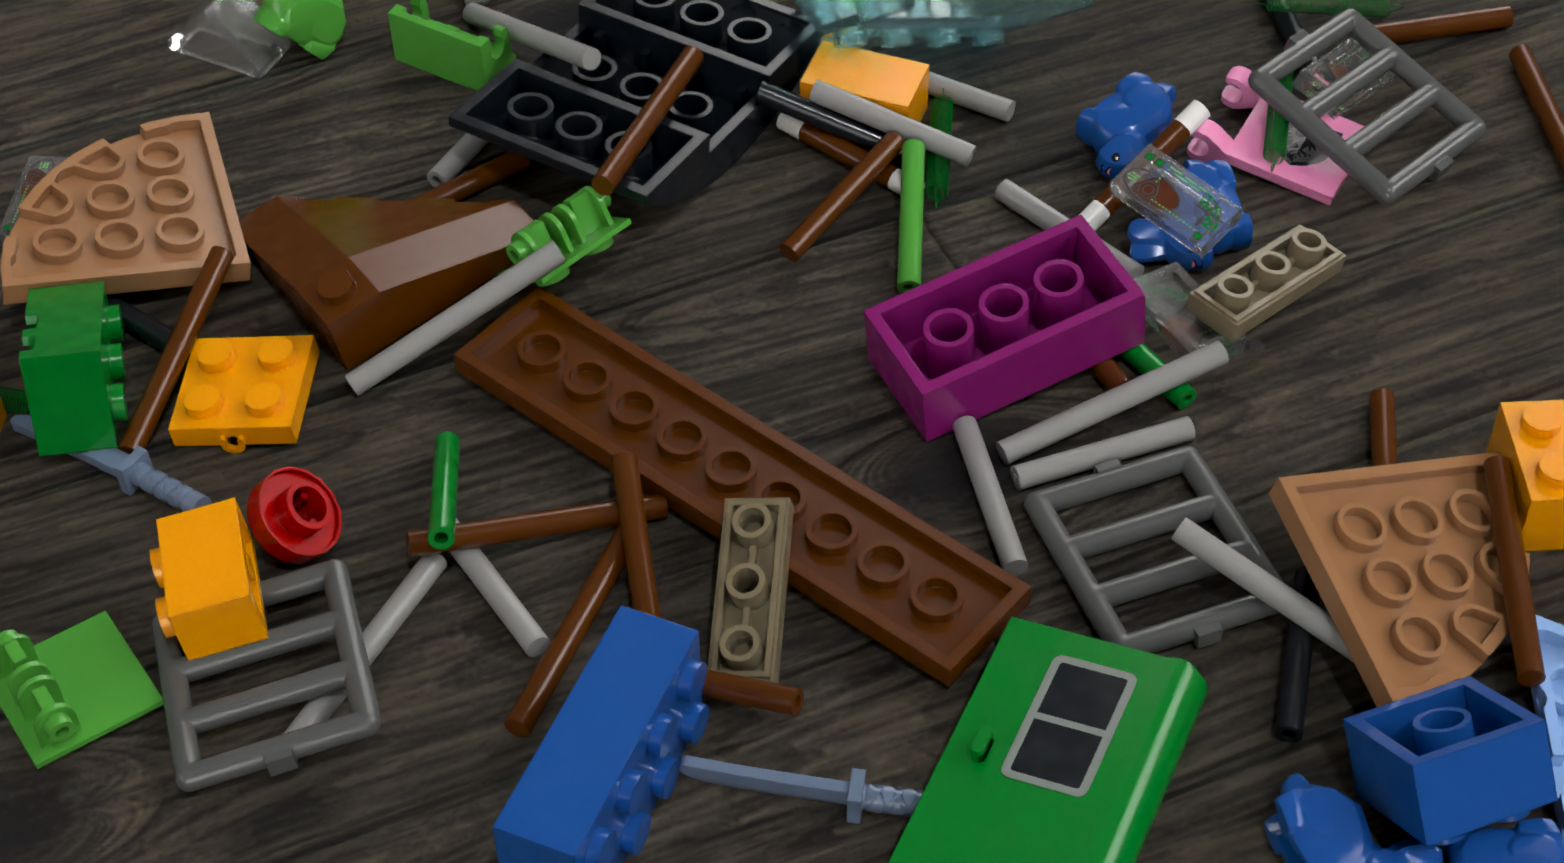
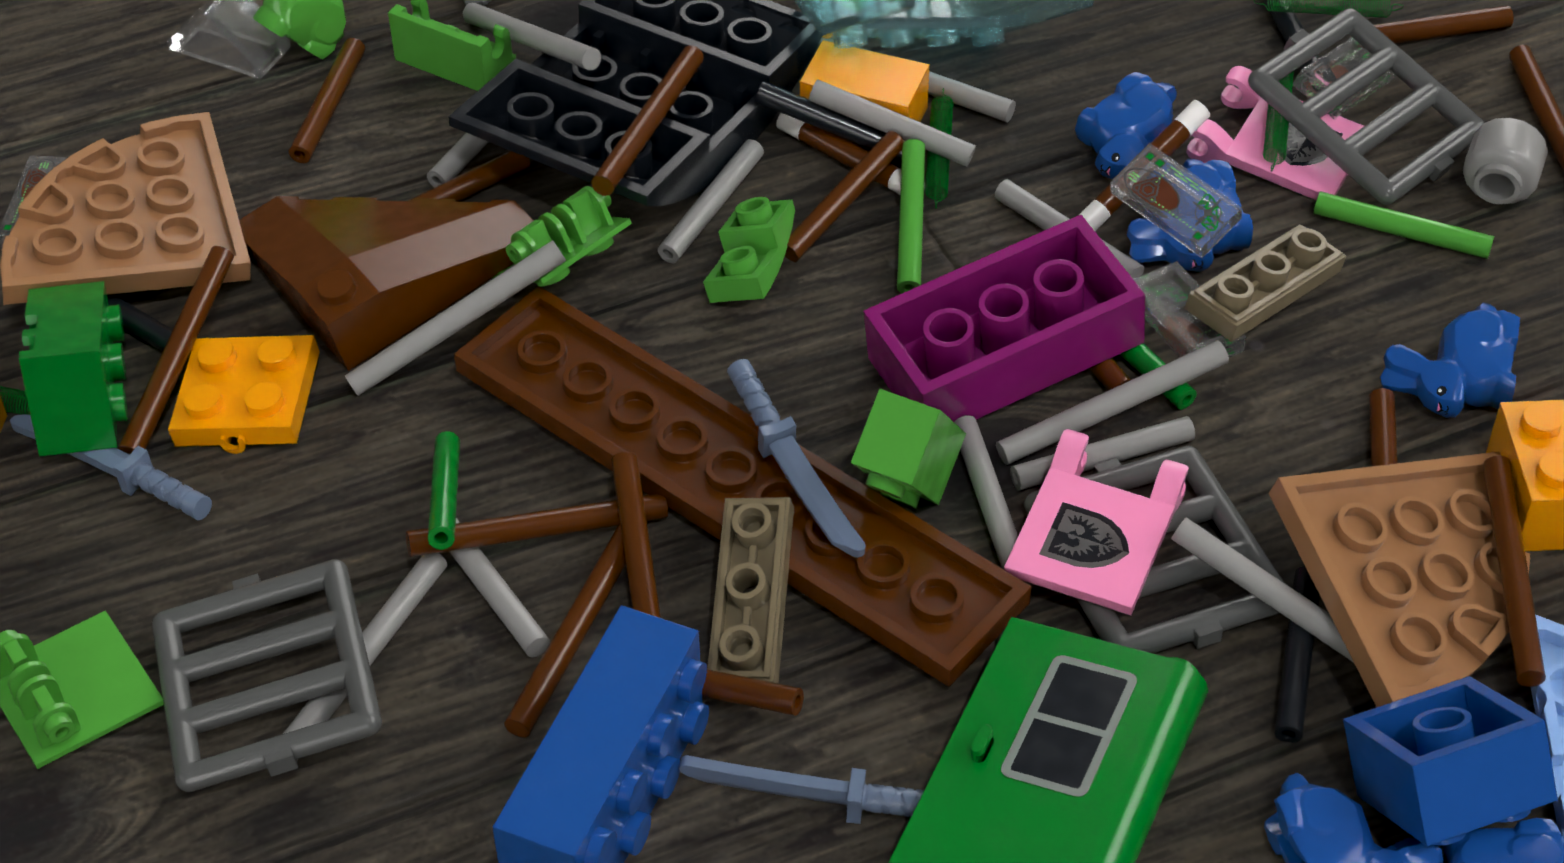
(208, 580): light orange brick -> none
(294, 515): red plate -> none
(326, 100): none -> reddish brown piece
(710, 201): none -> light grey piece
(754, 250): none -> bright green slope
(779, 439): none -> sand blue sword
(907, 449): none -> bright green brick
(1093, 535): none -> bright pink flag
(1404, 225): none -> bright green piece
(1469, 368): none -> blue animal
(1505, 161): none -> light grey head

